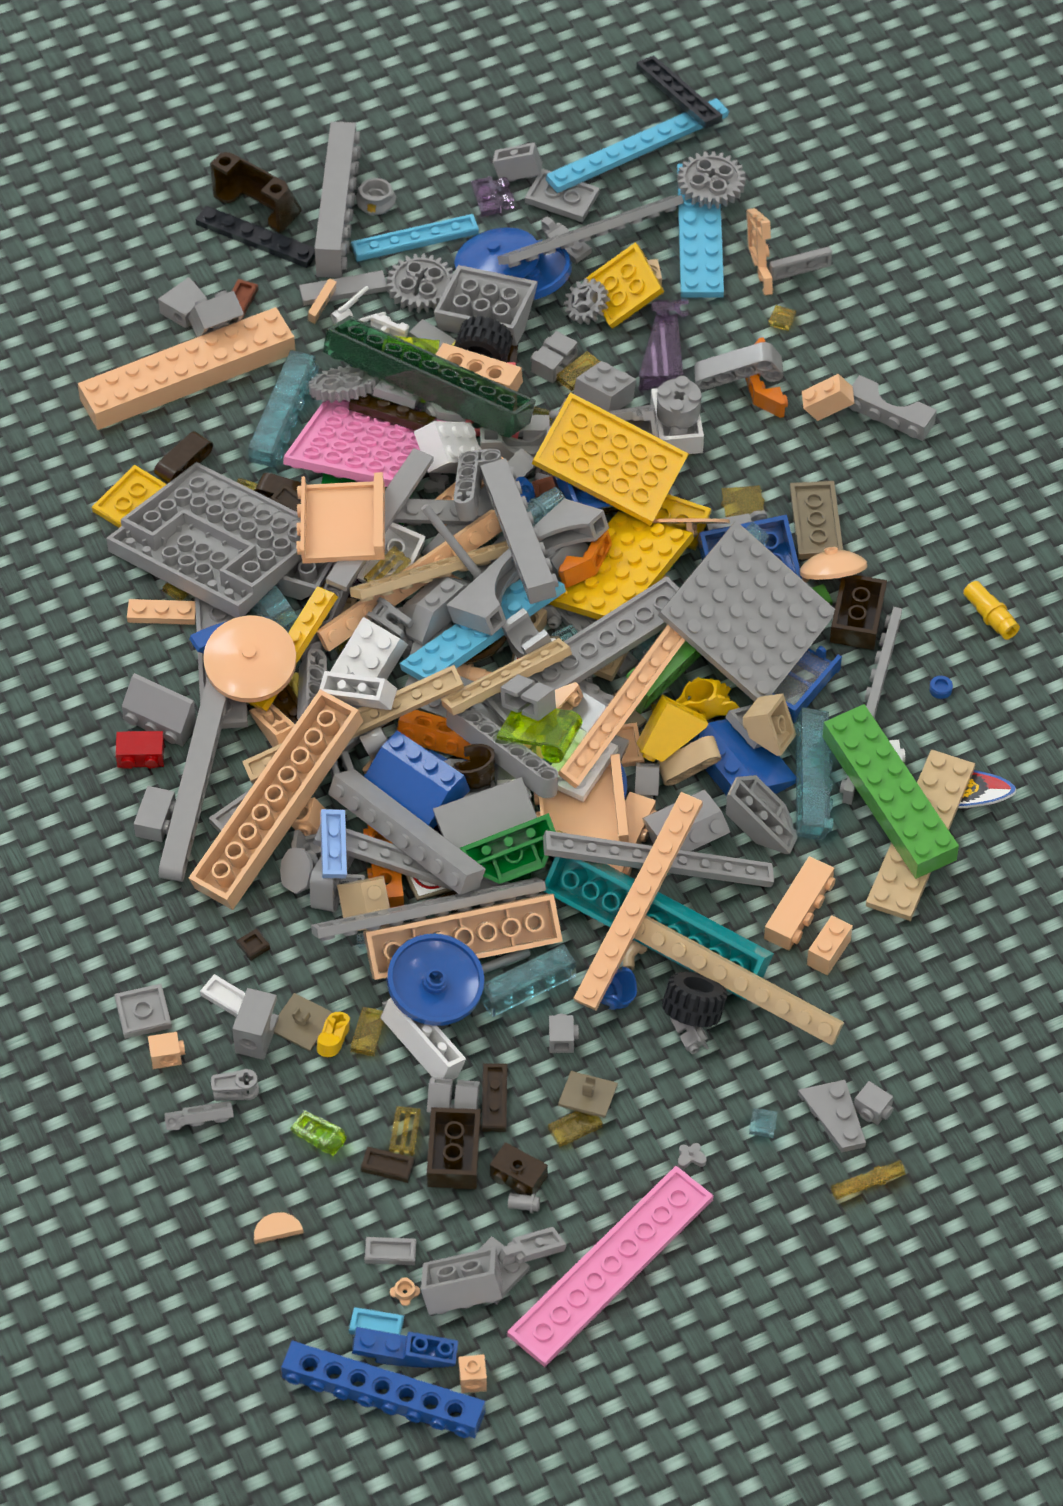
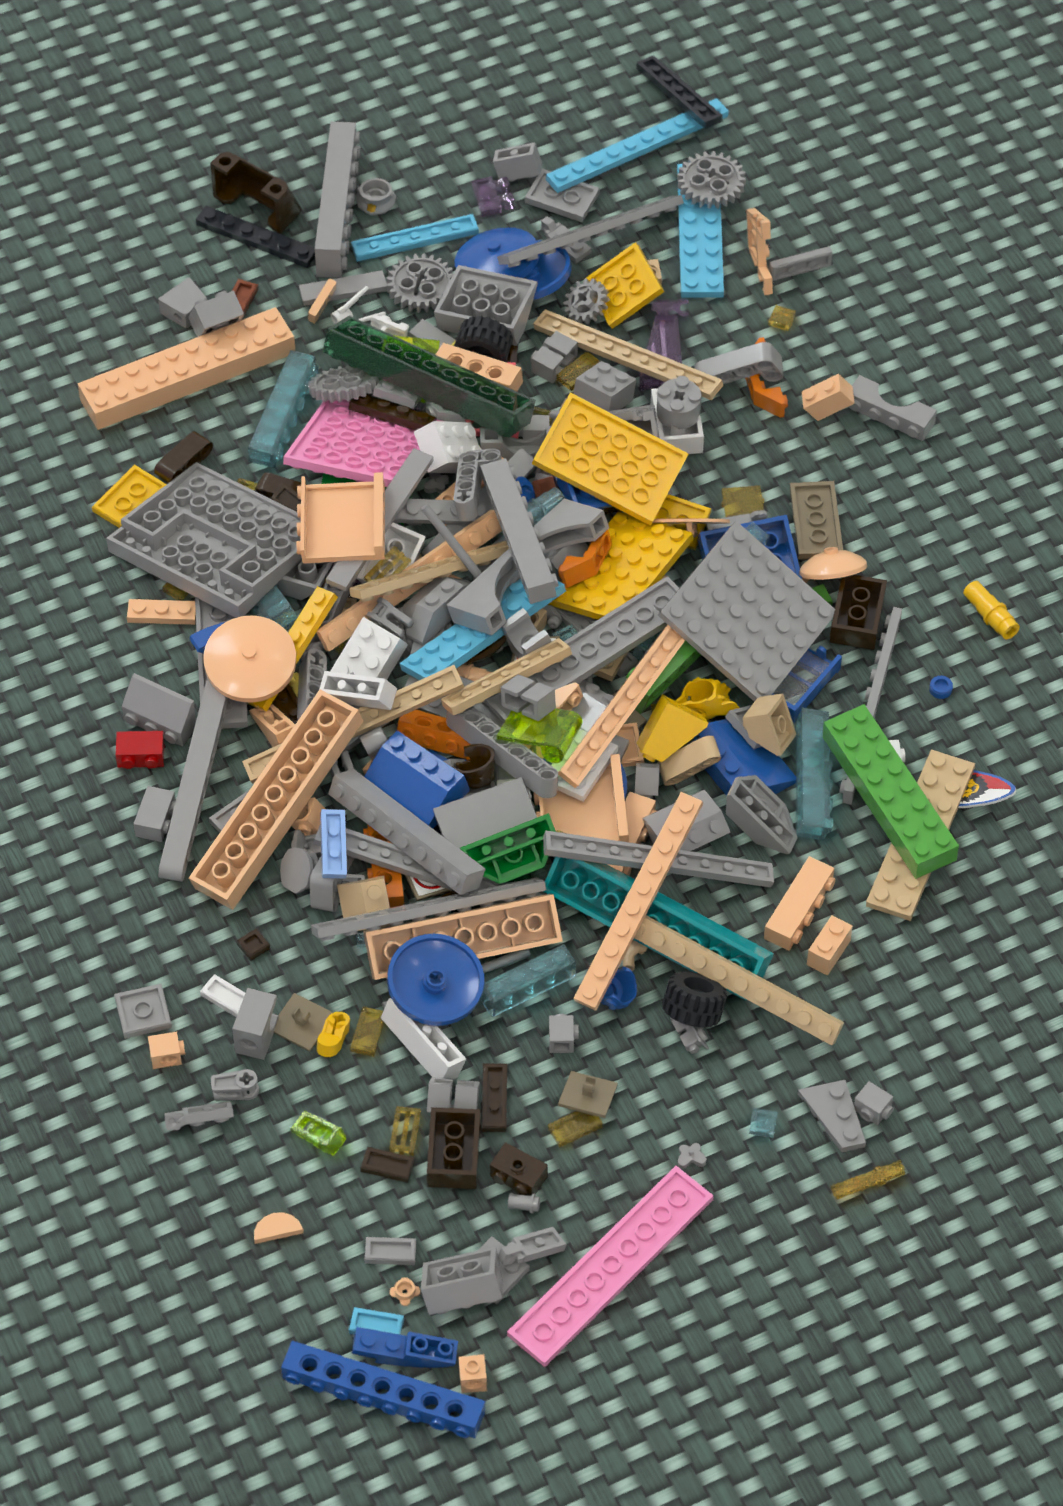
(626, 353): none -> tan plate

